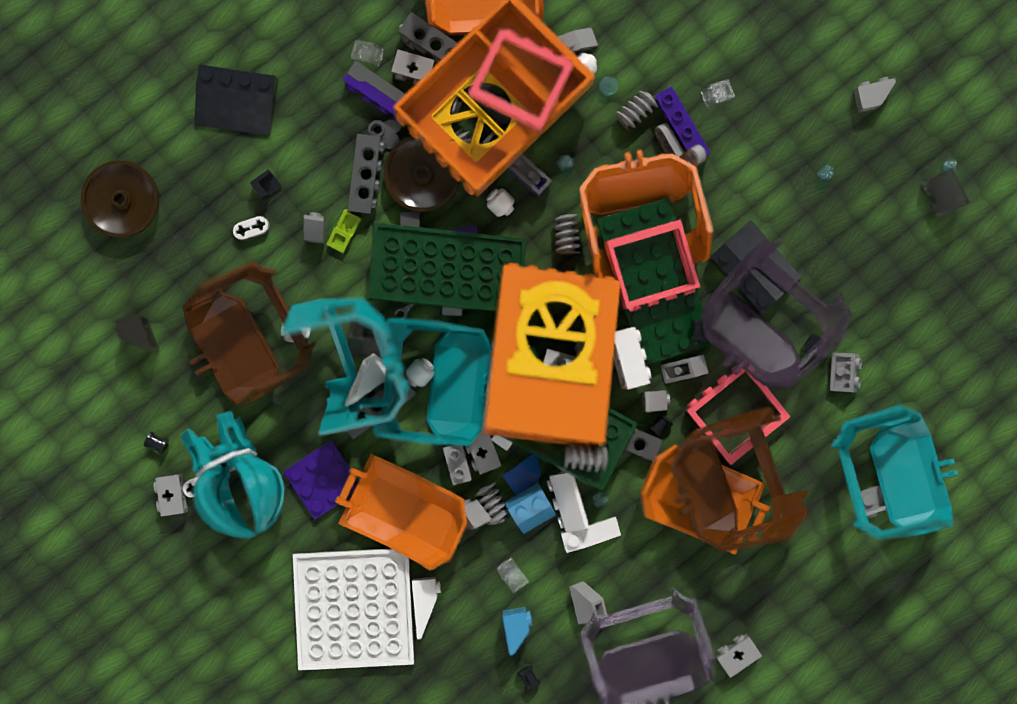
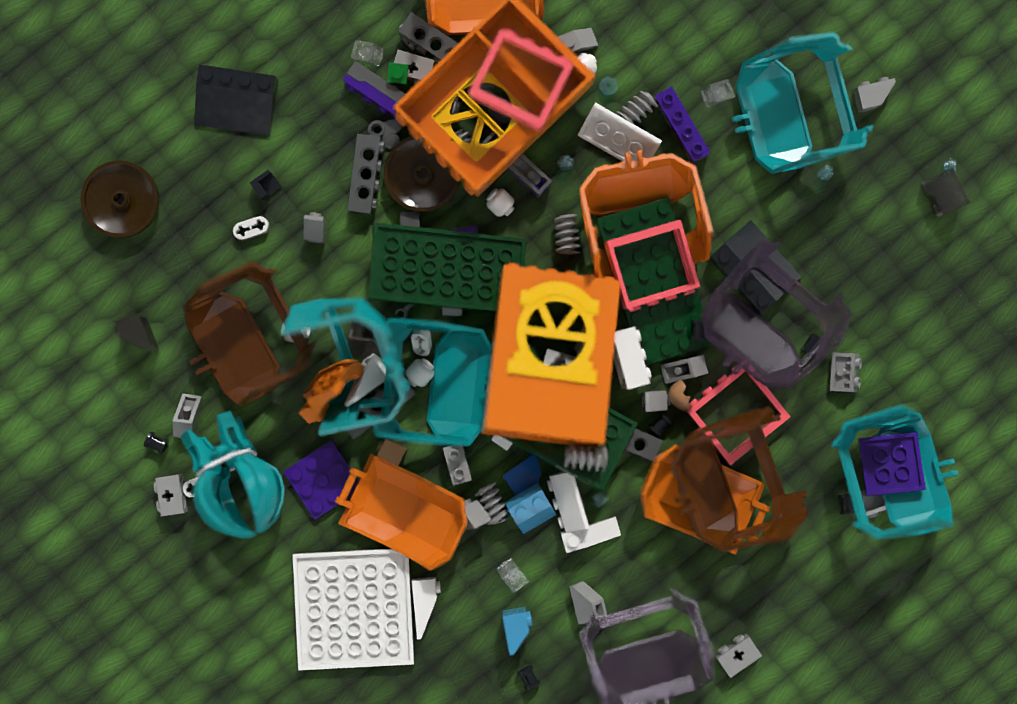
(186, 414): none -> light grey slope
(326, 386): none -> orange slope
(344, 231): lime slope -> none
(391, 451): none -> medium nougat brick
(398, 73): none -> green plate
(421, 342): none -> white beam
(491, 457): light grey brick -> none
(617, 135): none -> white tile
(669, 143): light grey beam -> none
(677, 397): none -> medium nougat hair
(775, 110): none -> teal windscreen
(846, 504): none -> black bush
(891, 464): none -> dark purple plate

